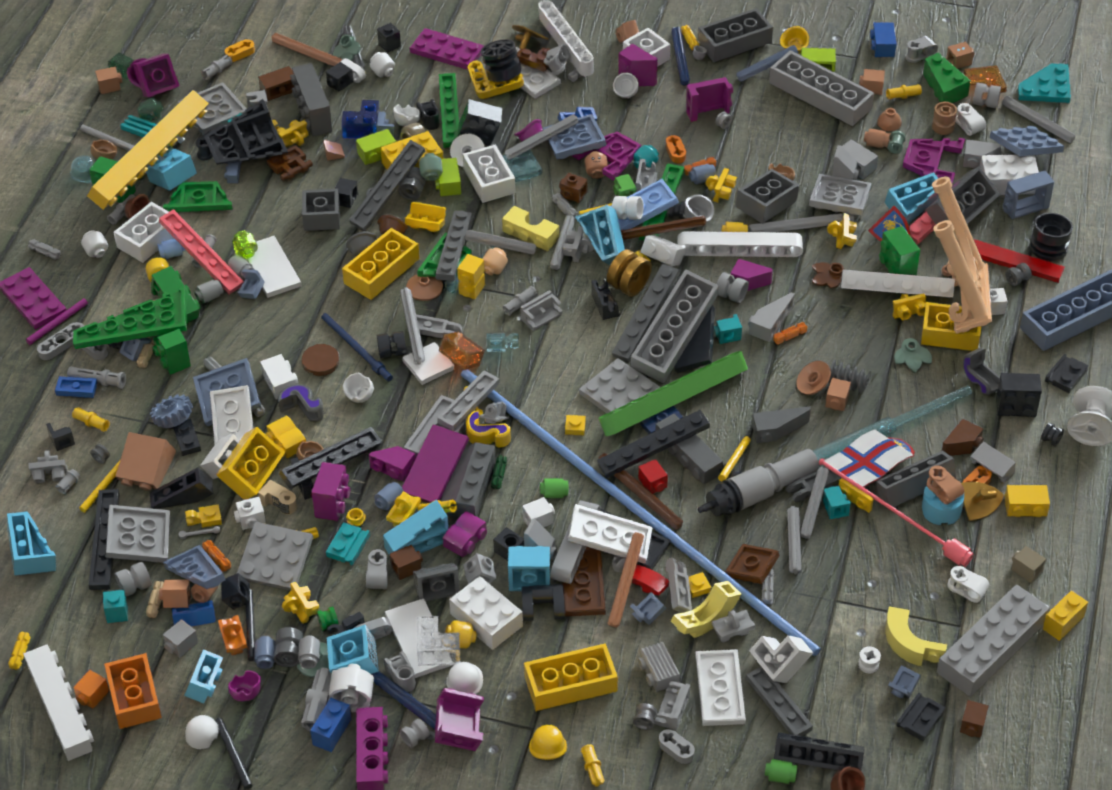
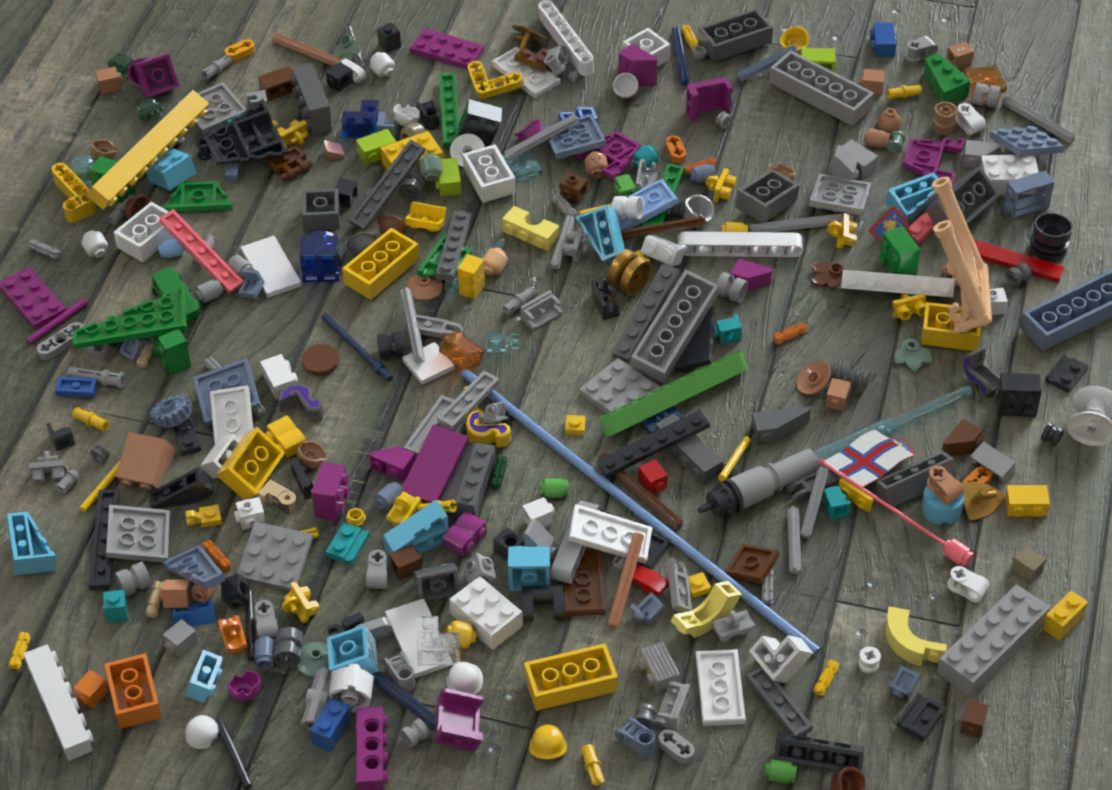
(78, 204): none -> yellow beam
(103, 136): light grey bar -> none
(140, 125): teal tile -> none
(155, 265): yellow head -> none
(182, 534): light grey hinge -> none
(244, 244): clear neon green head -> none
(265, 618): none -> light grey piece
(309, 652): light grey brick -> none
(320, 257): none -> clear blue piece
(327, 618): green wheel -> none
(335, 454): black plate -> none
(358, 387): white hair -> none
(499, 241): light grey axle -> none
(501, 60): black wheel -> none
(626, 30): nougat piece -> none
(637, 737): none -> sand blue piece
(770, 317): light grey slope -> none
(826, 678): none -> yellow axle
(1047, 85): teal plate -> none

